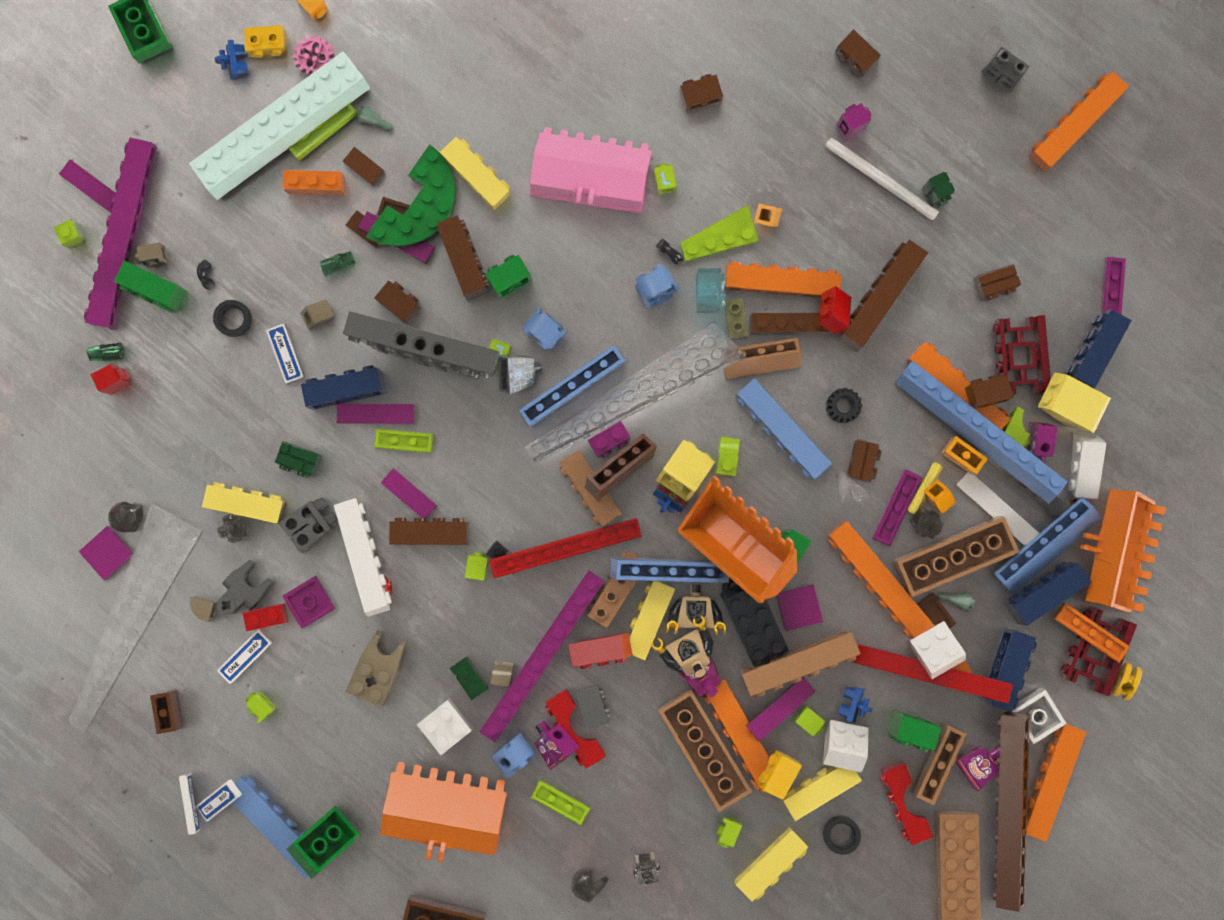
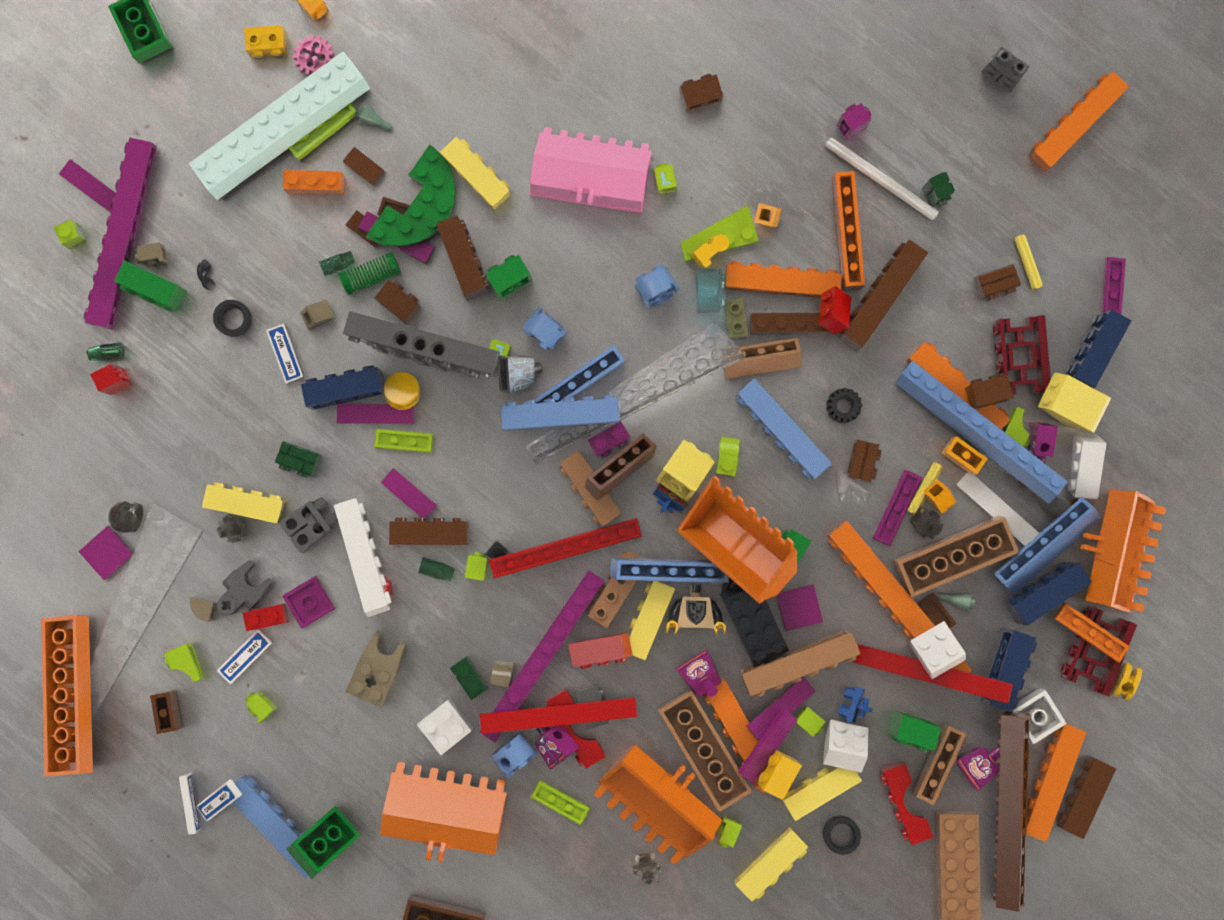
(66, 695): none -> orange brick
(184, 659): none -> lime arch
(233, 51): blue hips -> none
(347, 284): none -> green piece
(401, 390): none -> yellow head
(436, 569): none -> clear green hinge
(558, 715): none -> red tile
(560, 414): none -> medium blue brick
(583, 887): clear smoke helmet -> none
(659, 803): none -> orange piece
(674, 255): black arm -> none
(689, 652): torso -> none
(705, 251): none -> yellow legs
(767, 745): none -> magenta tile
(848, 230): none -> orange brick
(857, 53): reddish brown brick -> none
(1028, 262): none -> light yellow axle
(1086, 797): none -> reddish brown brick

